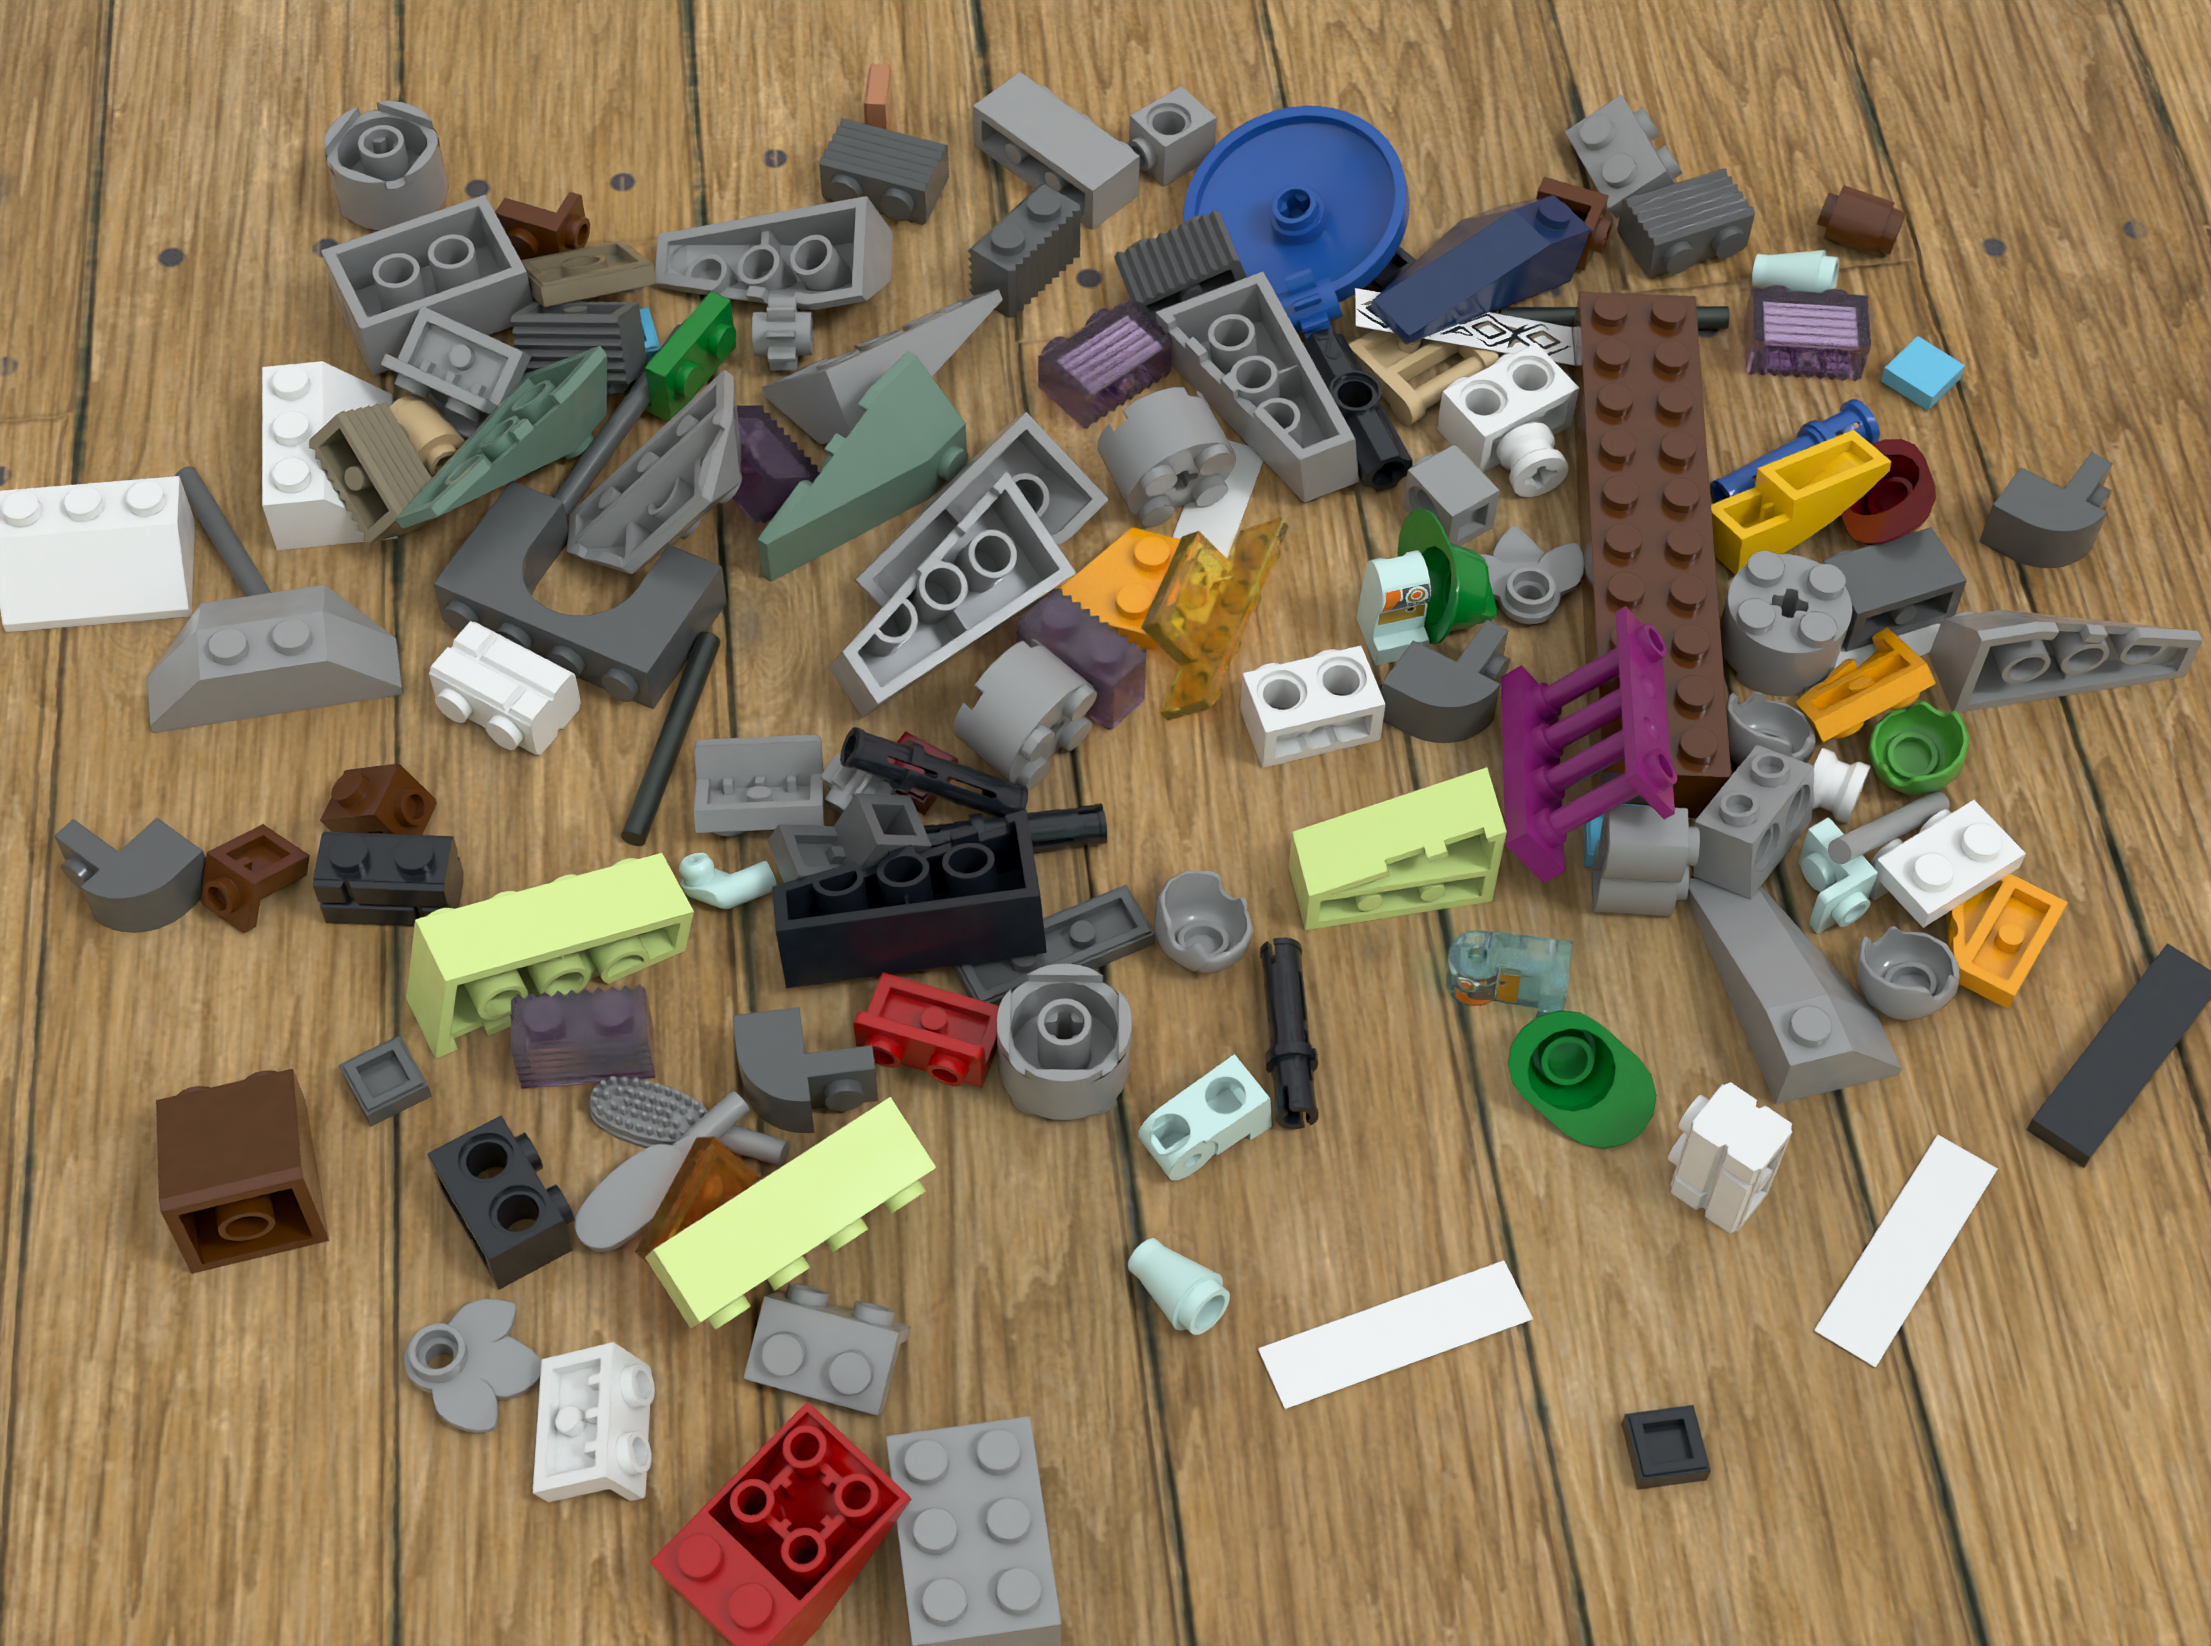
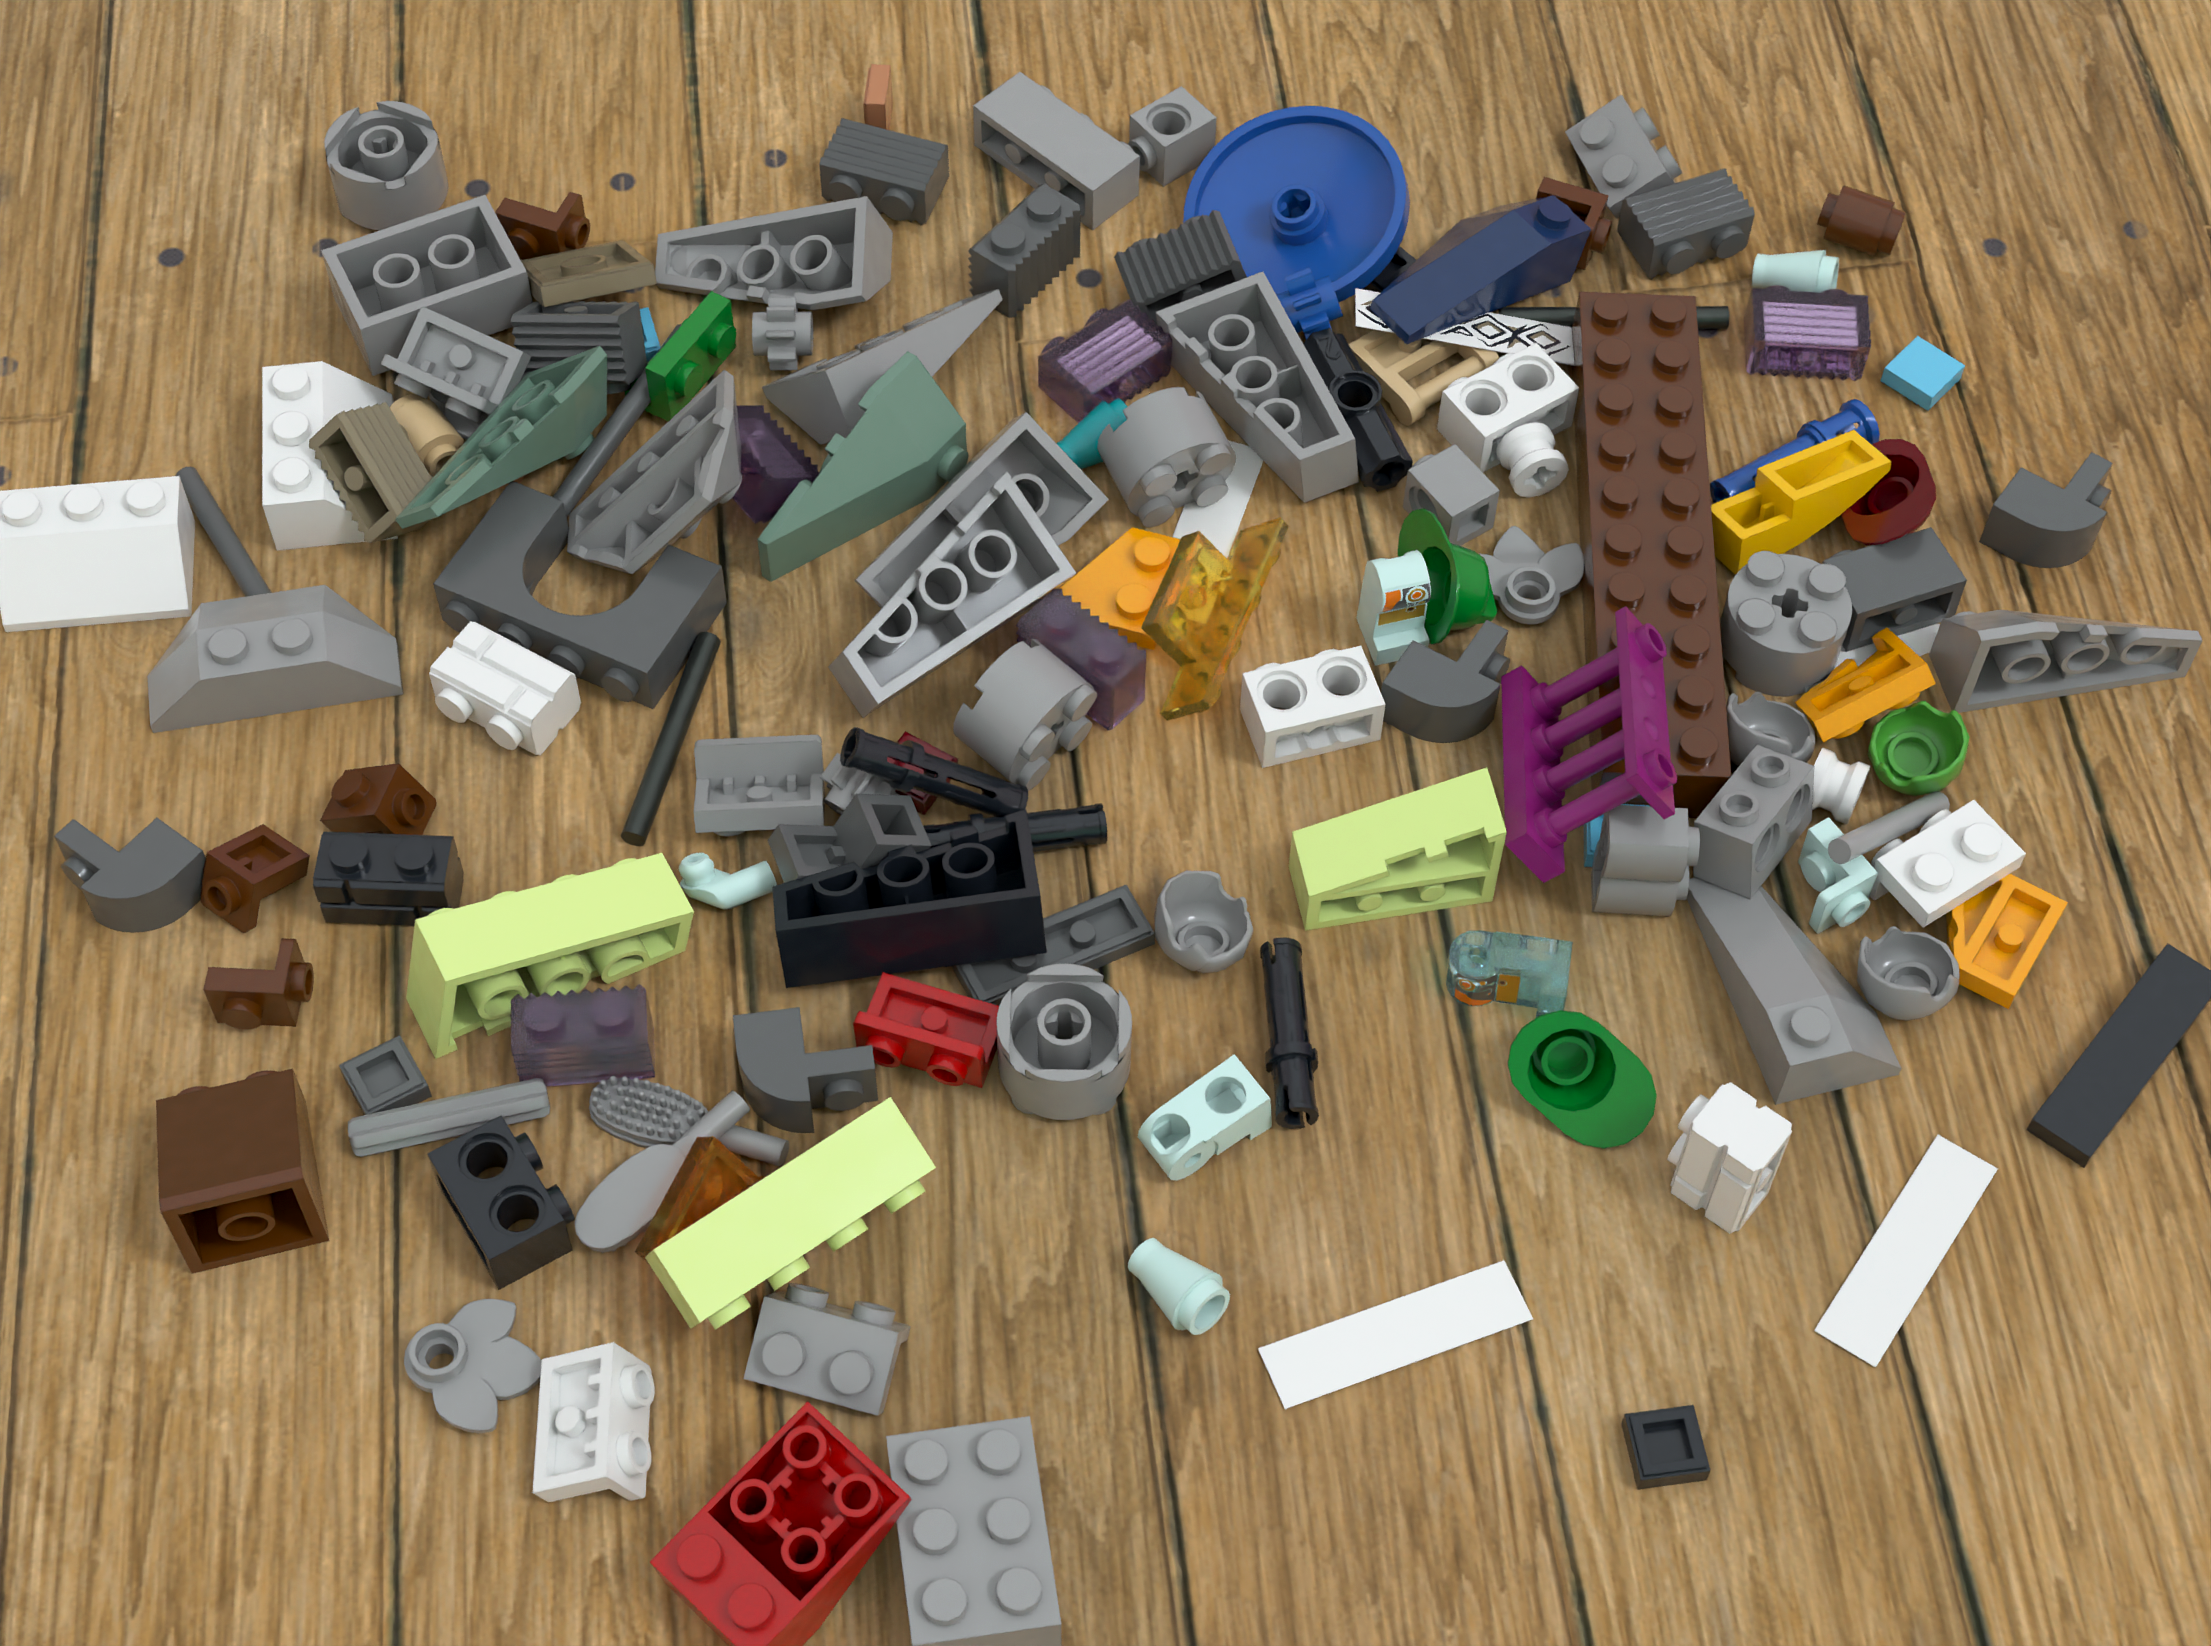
(259, 995): none -> reddish brown bracket
(447, 1117): none -> light grey axle
(1082, 440): none -> teal cone

